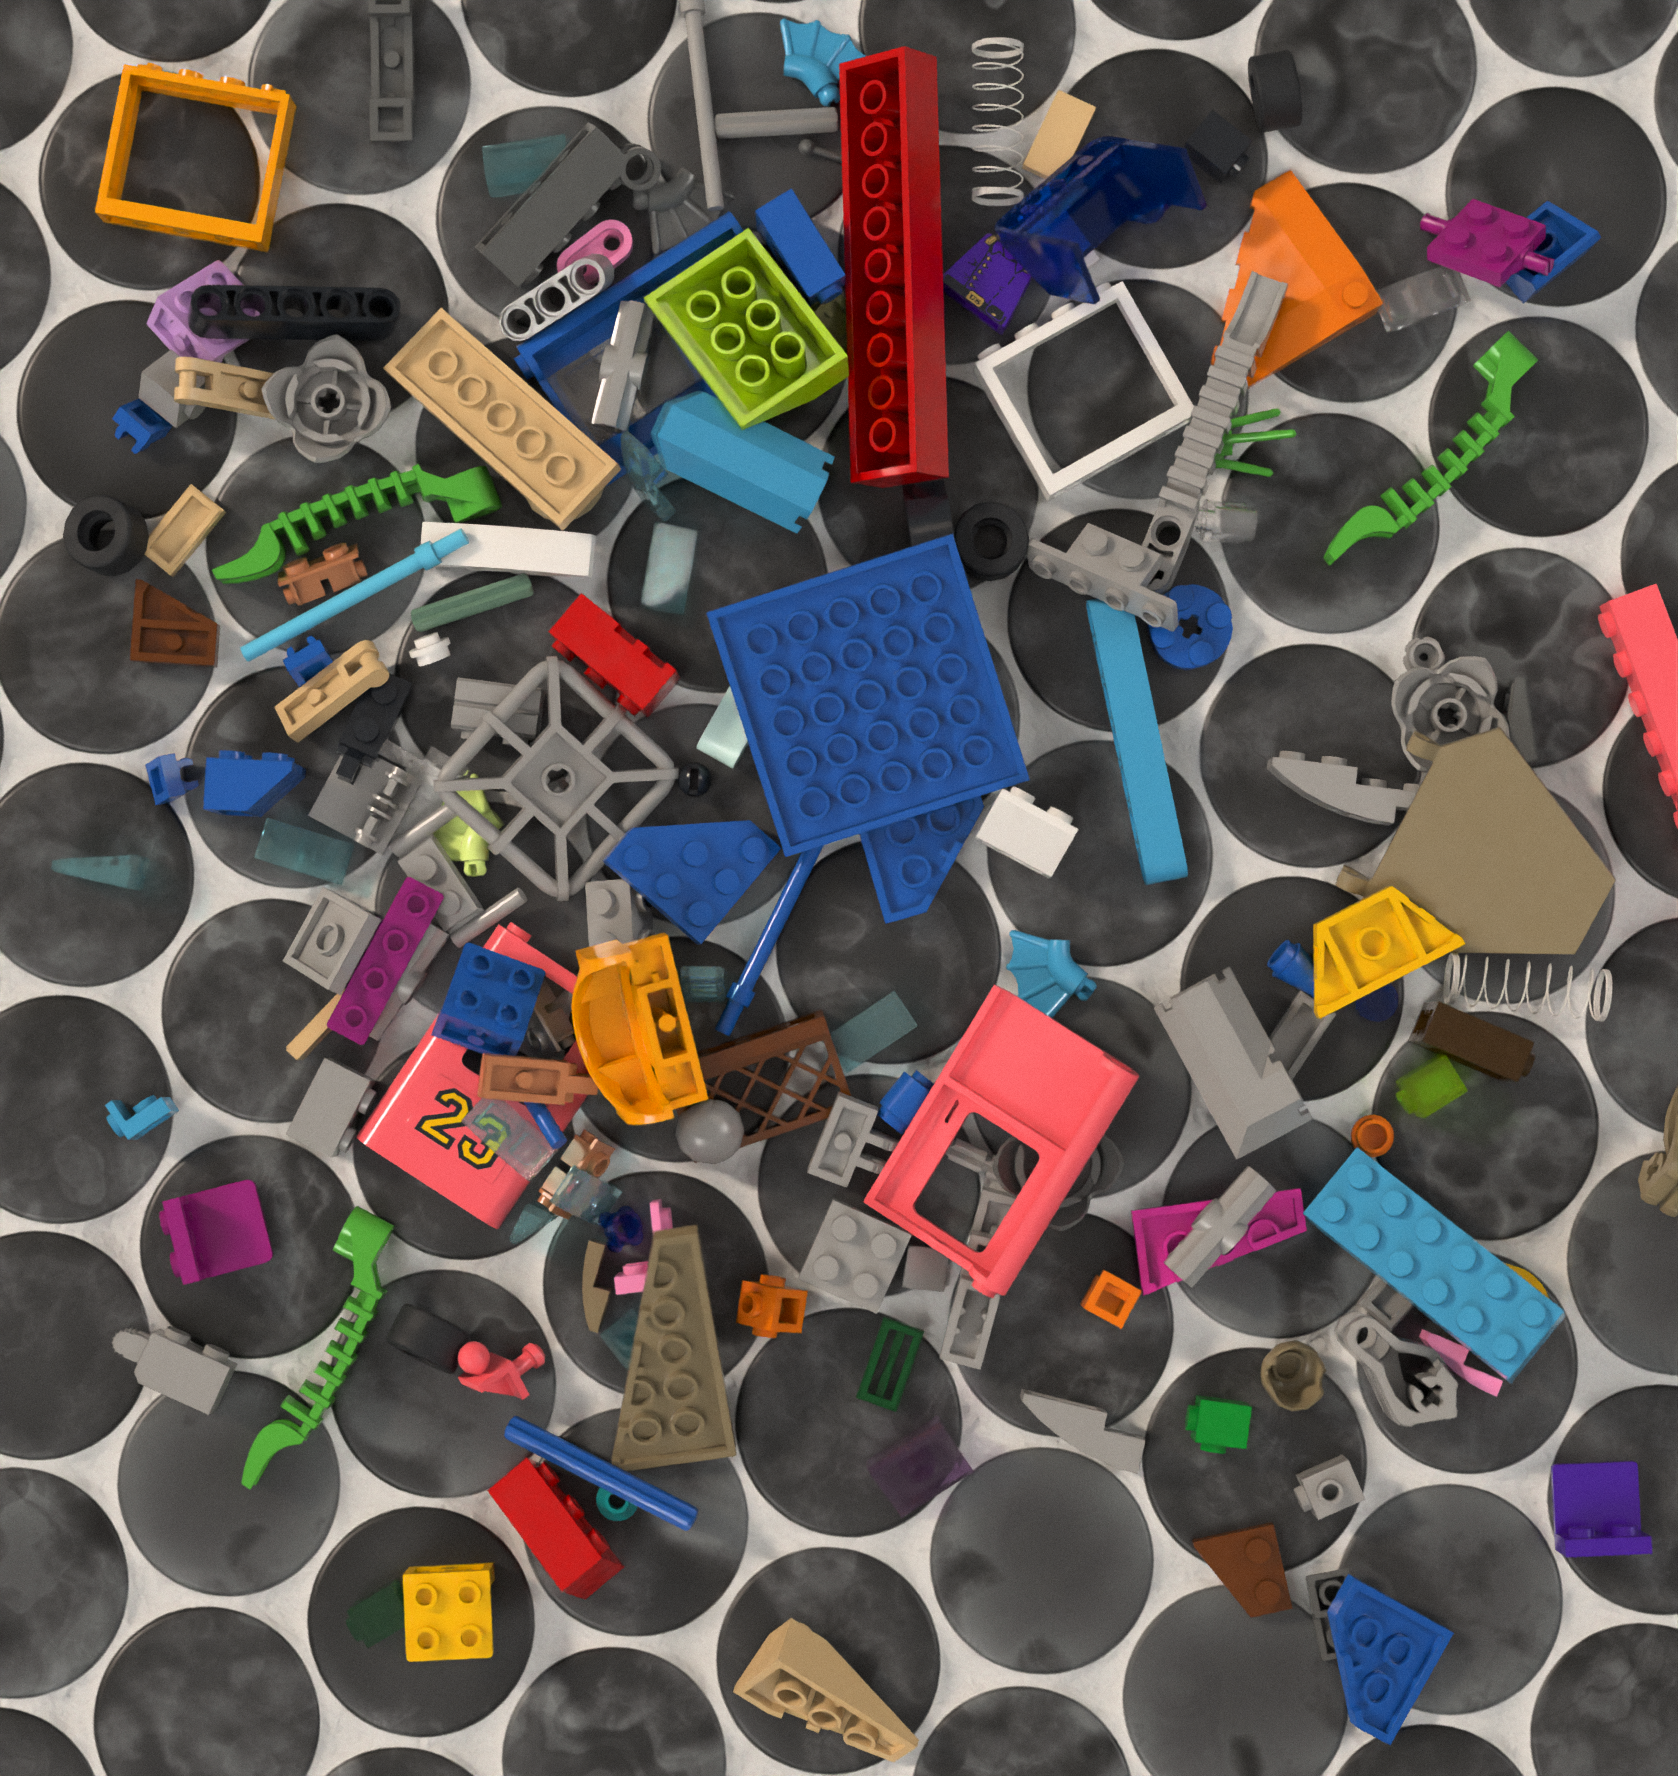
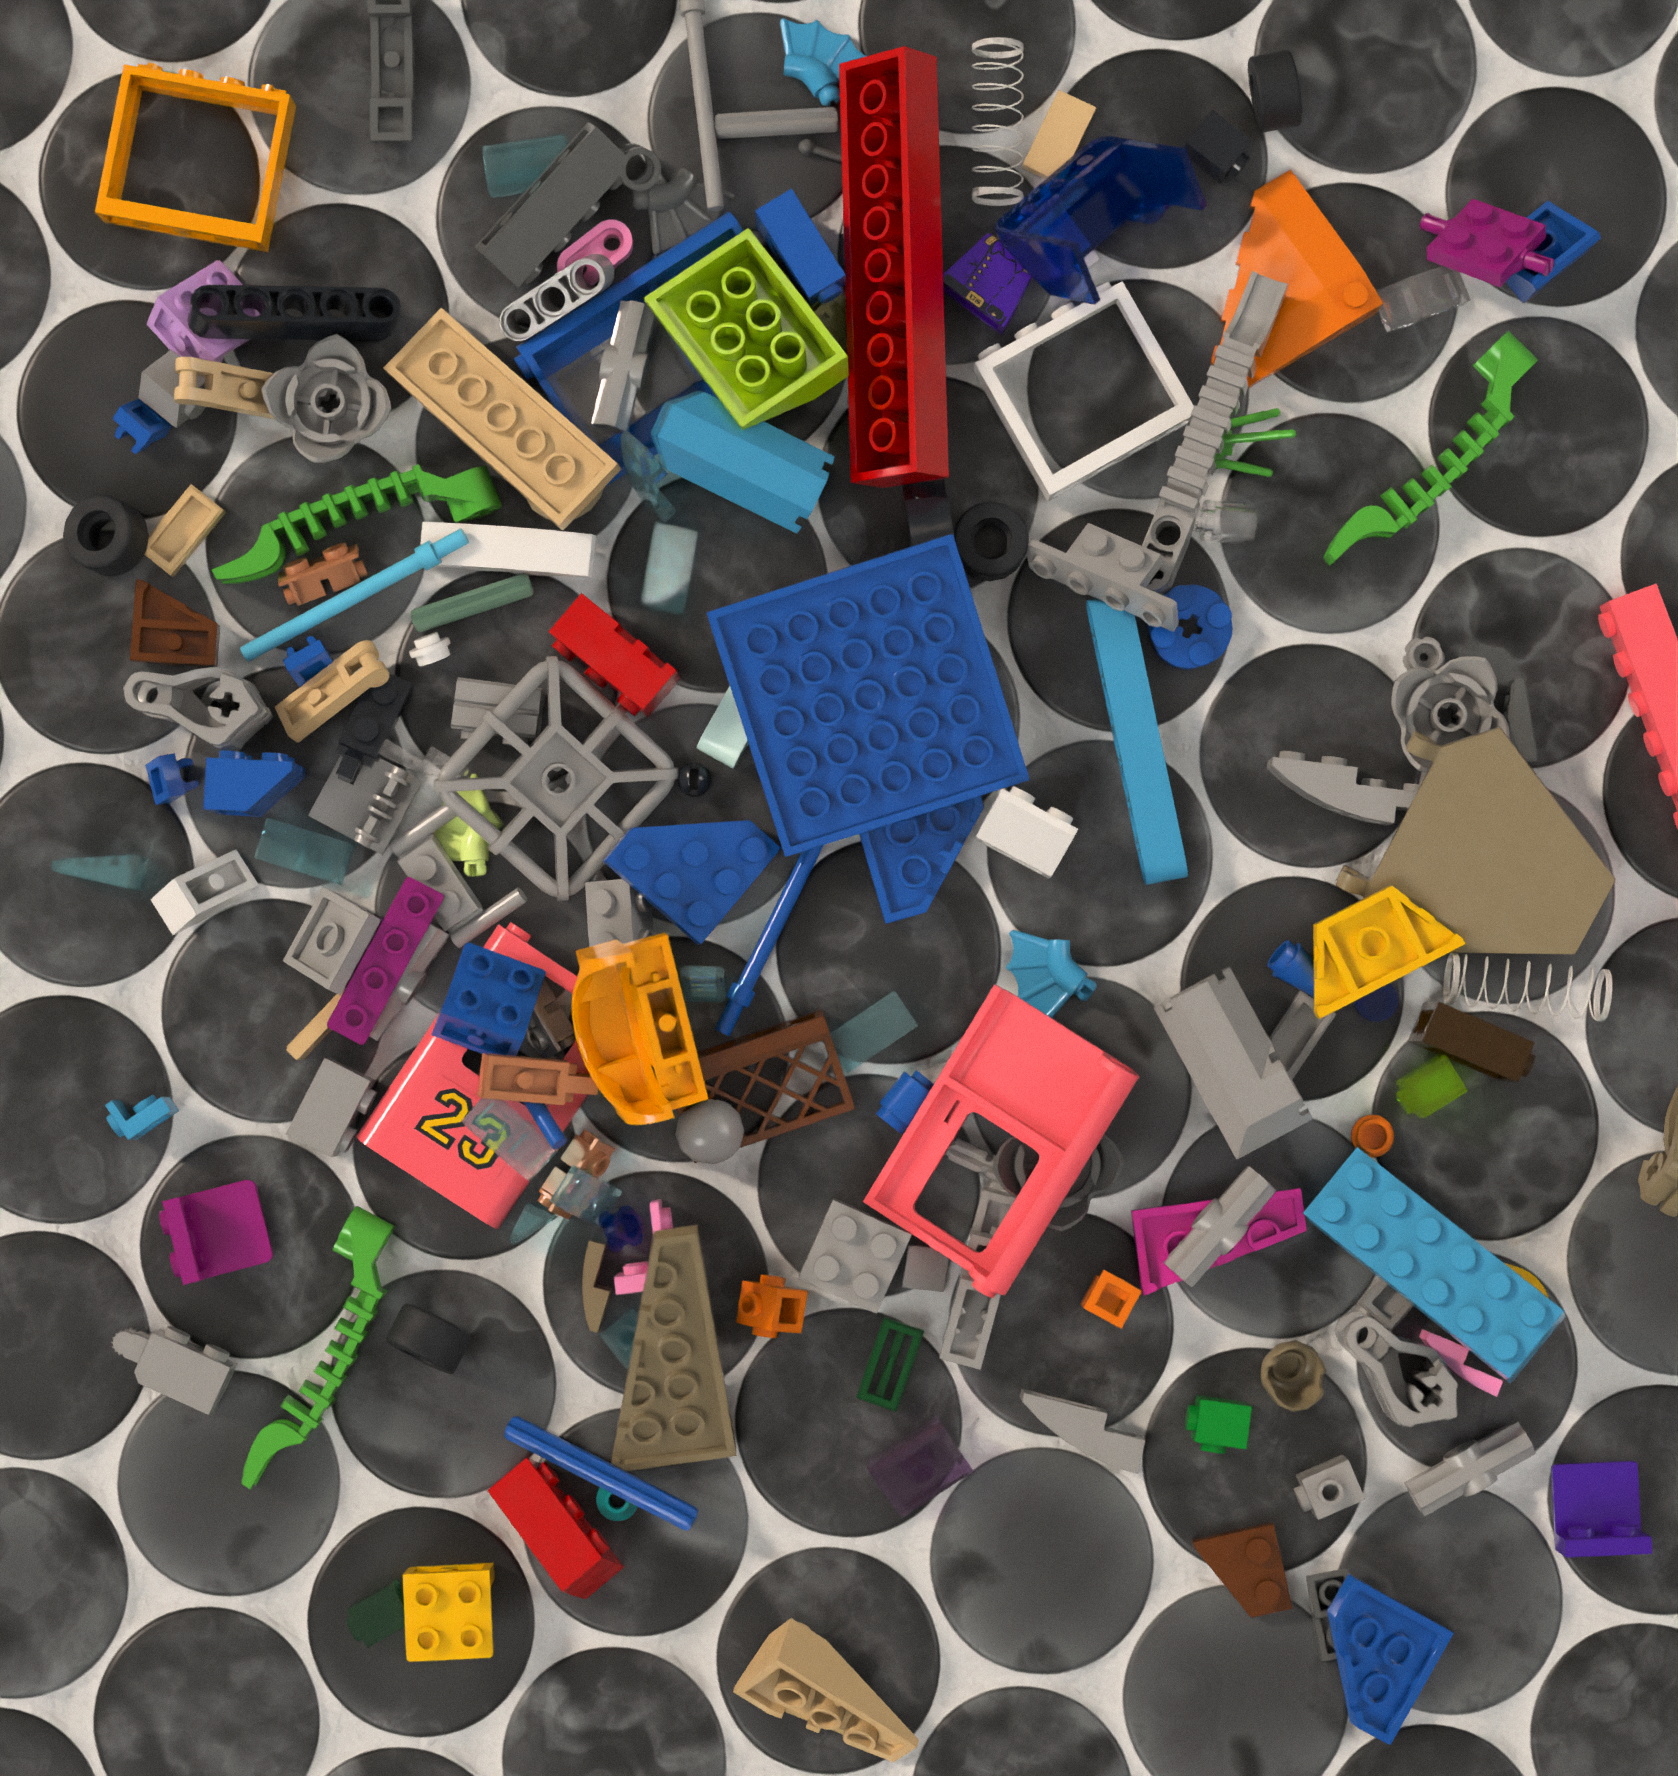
(180, 705): none -> light grey piece
(203, 891): none -> white slope
(495, 1373): coral piece -> none
(844, 1139): light grey hinge -> none
(1470, 1468): none -> light grey piece

